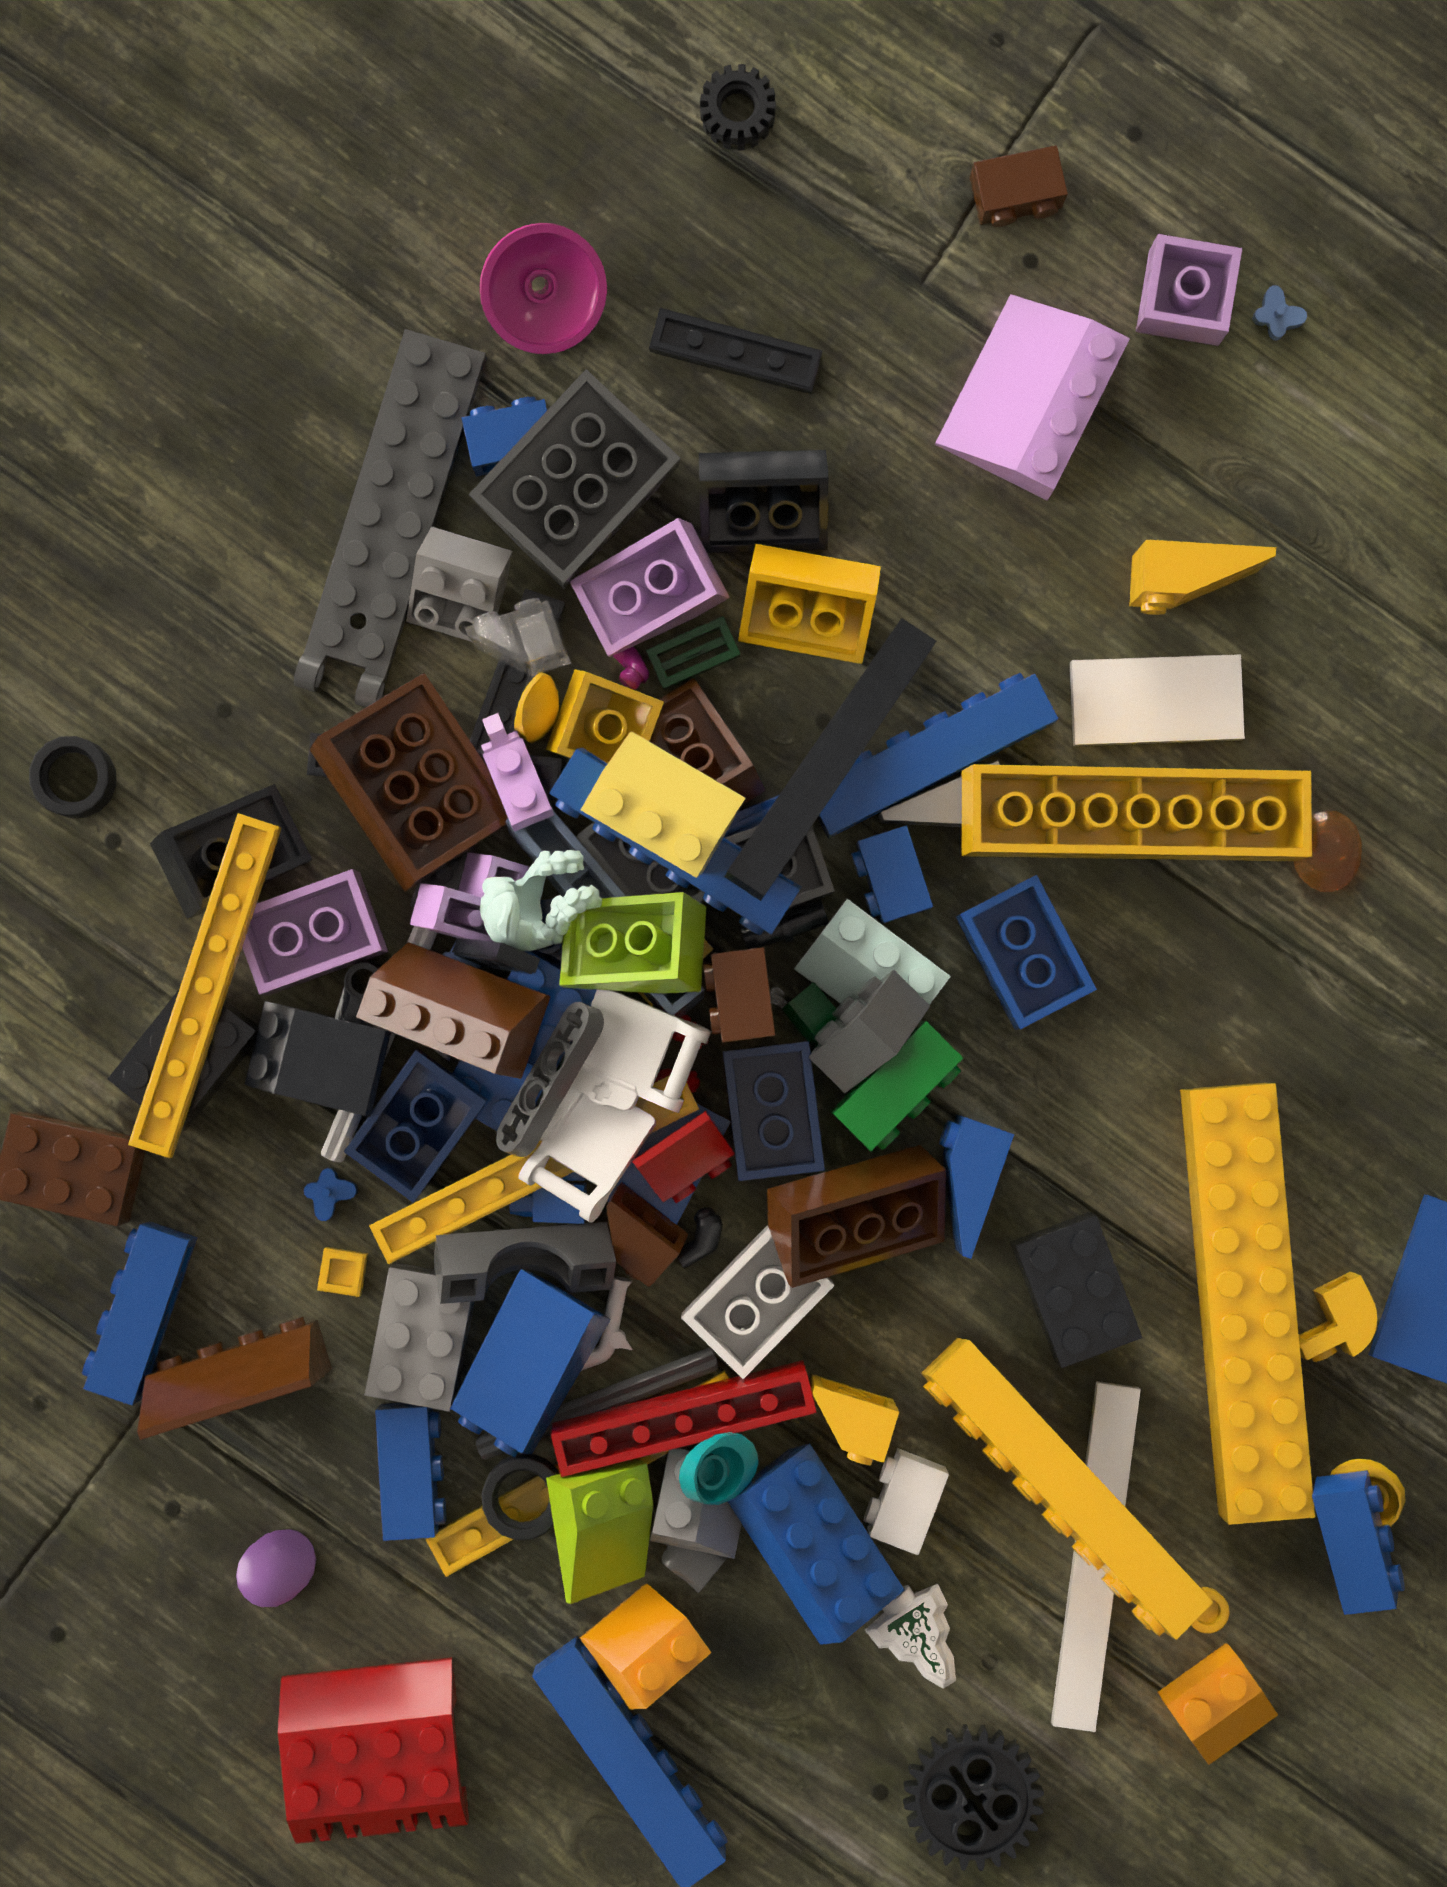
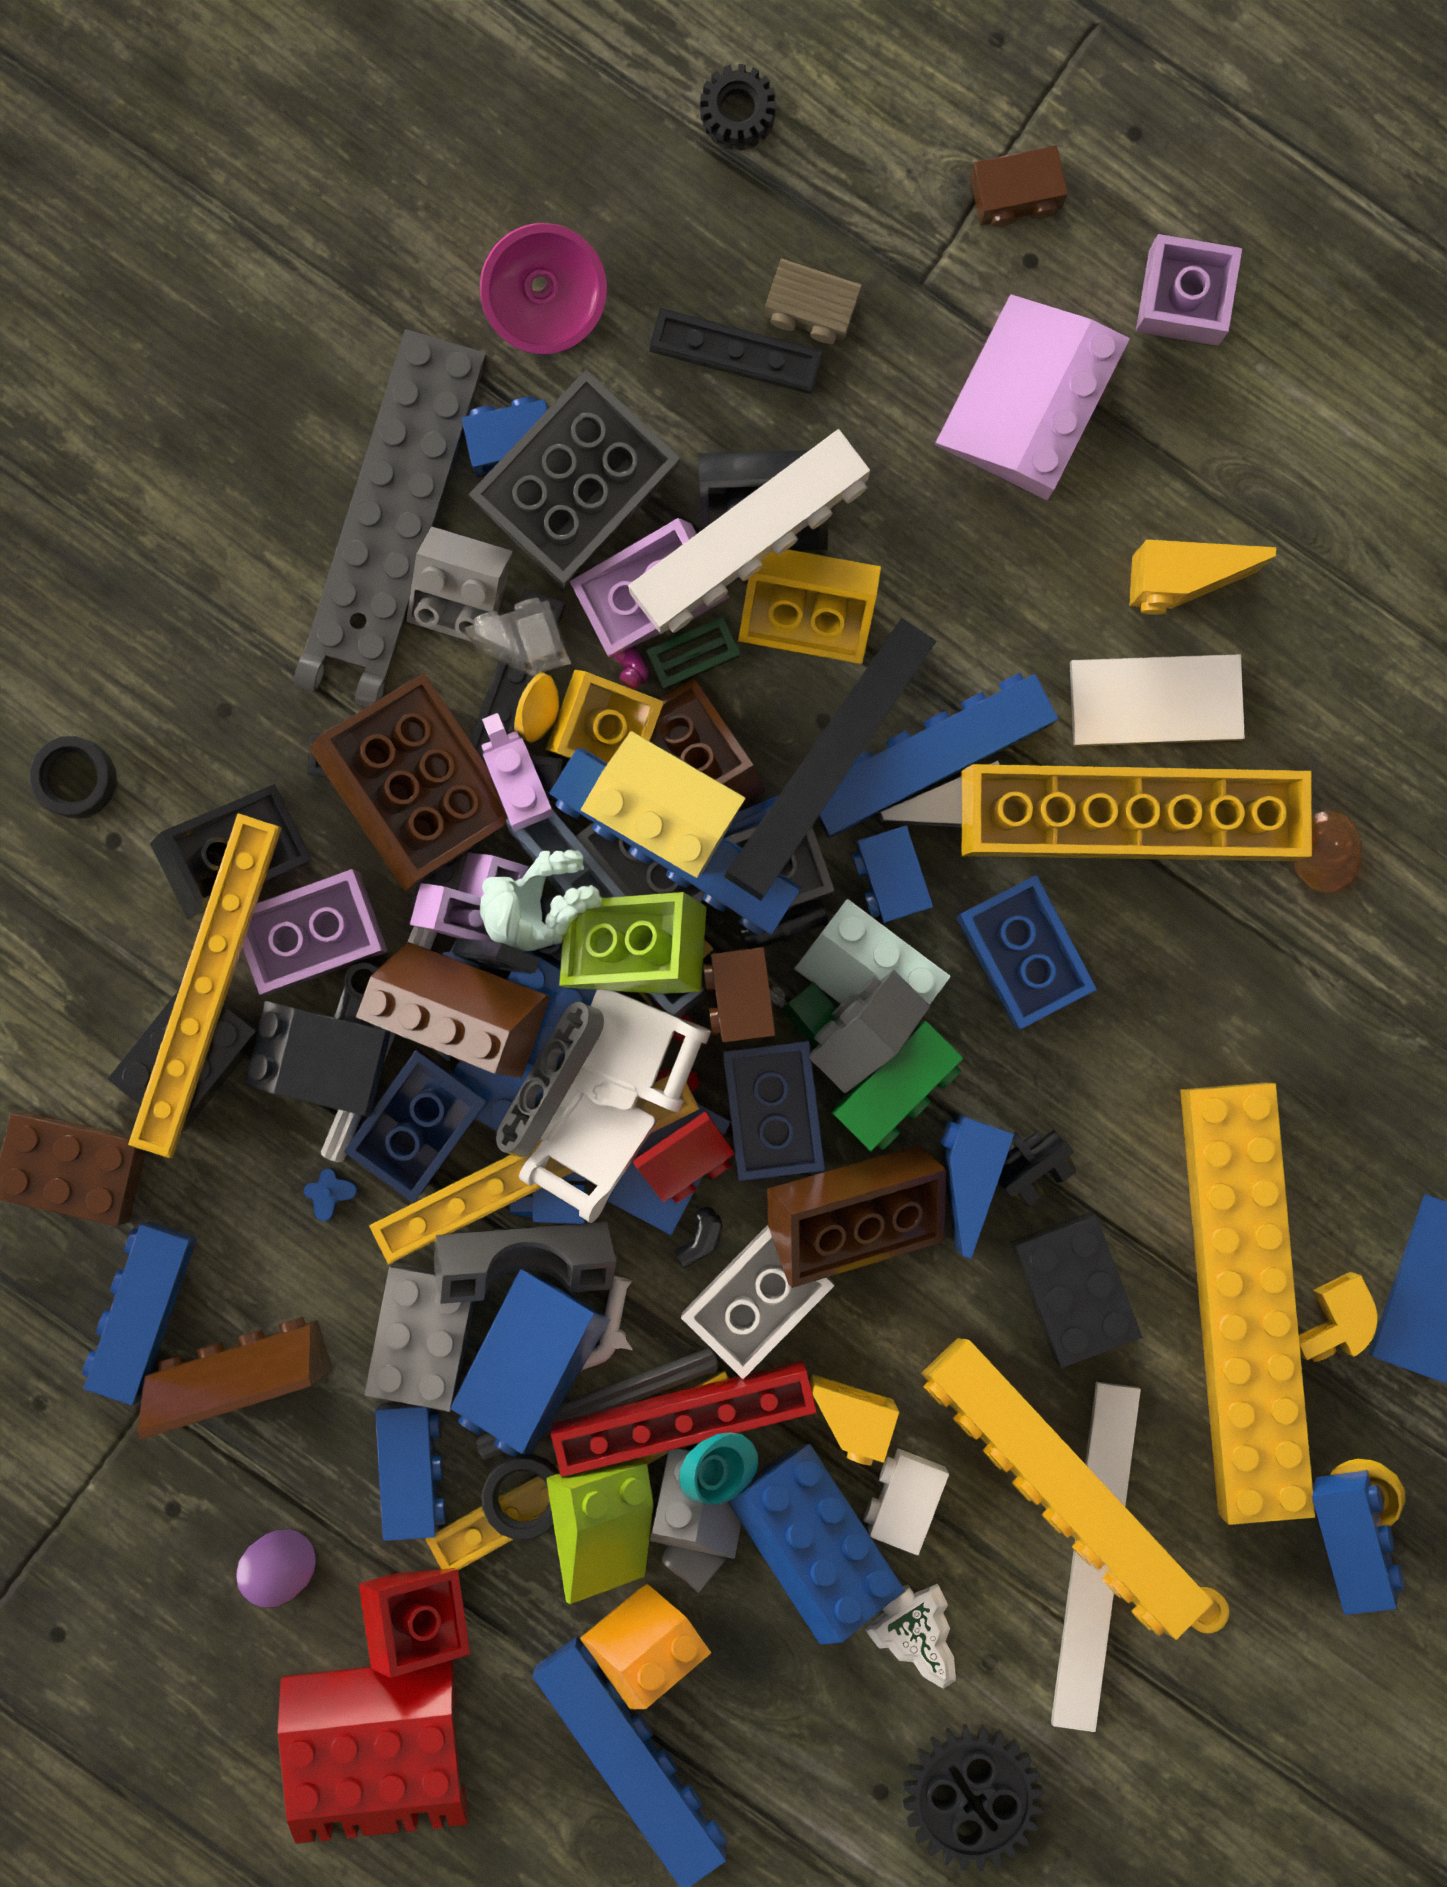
(342, 1271): yellow tile -> none
(414, 1620): none -> red slope
(642, 1236): reddish brown slope -> none
(750, 532): none -> white brick
(811, 302): none -> dark tan brick
(1033, 1159): none -> black hips
(1217, 1703): light orange slope -> none
(1278, 314): medium blue piece -> none

